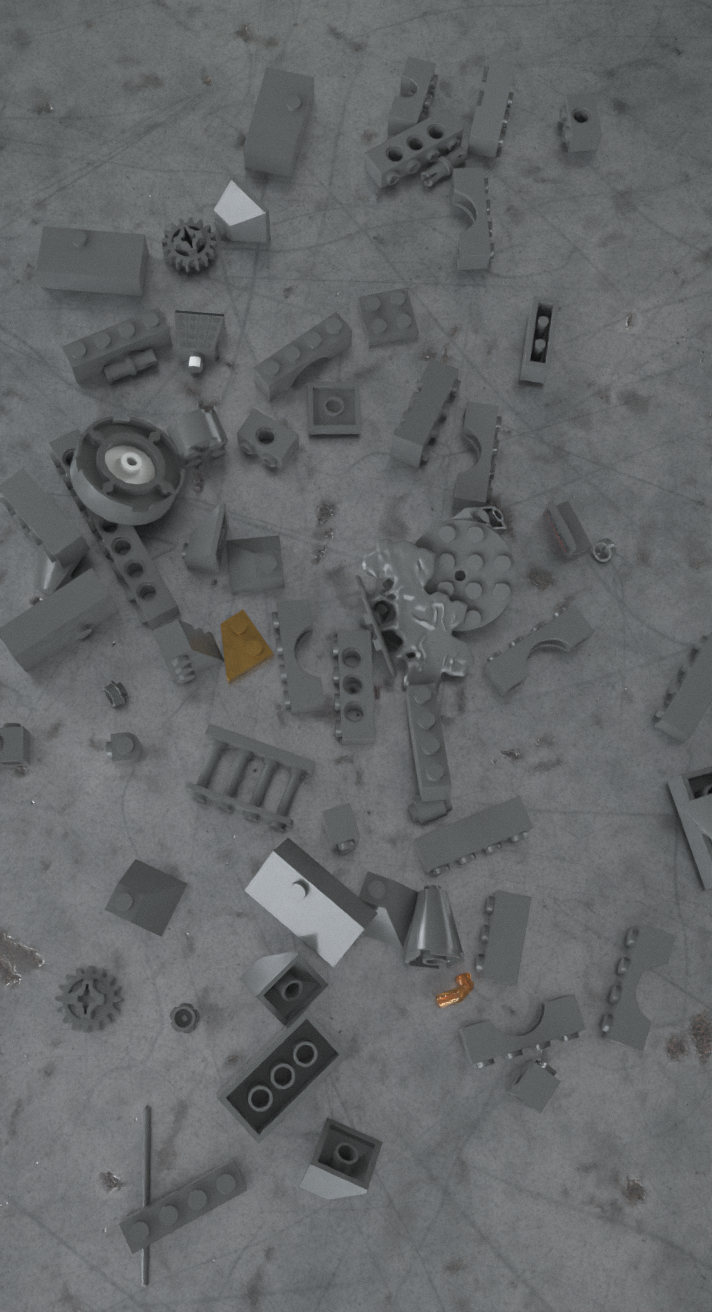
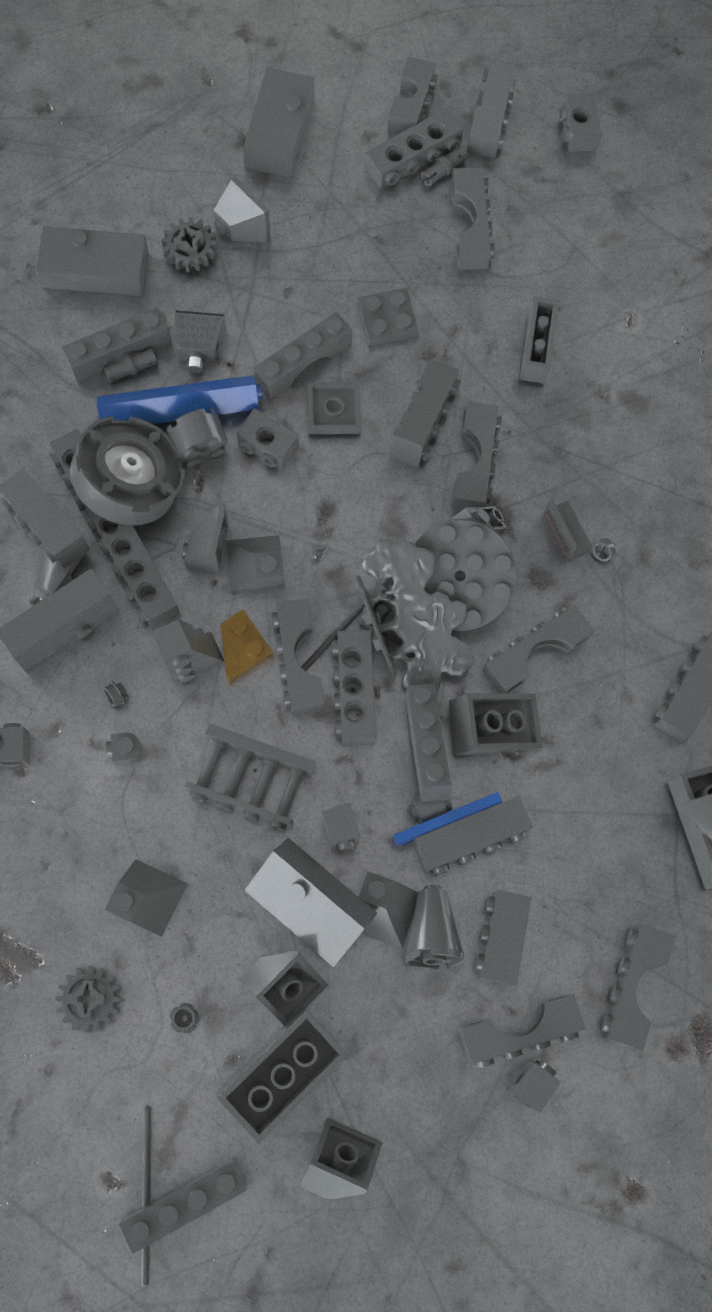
(172, 402): none -> blue brick
(333, 636): none -> dark grey axle
(408, 835): none -> blue tile
(458, 994): clear orange arm -> none
(494, 723): none -> dark grey slope

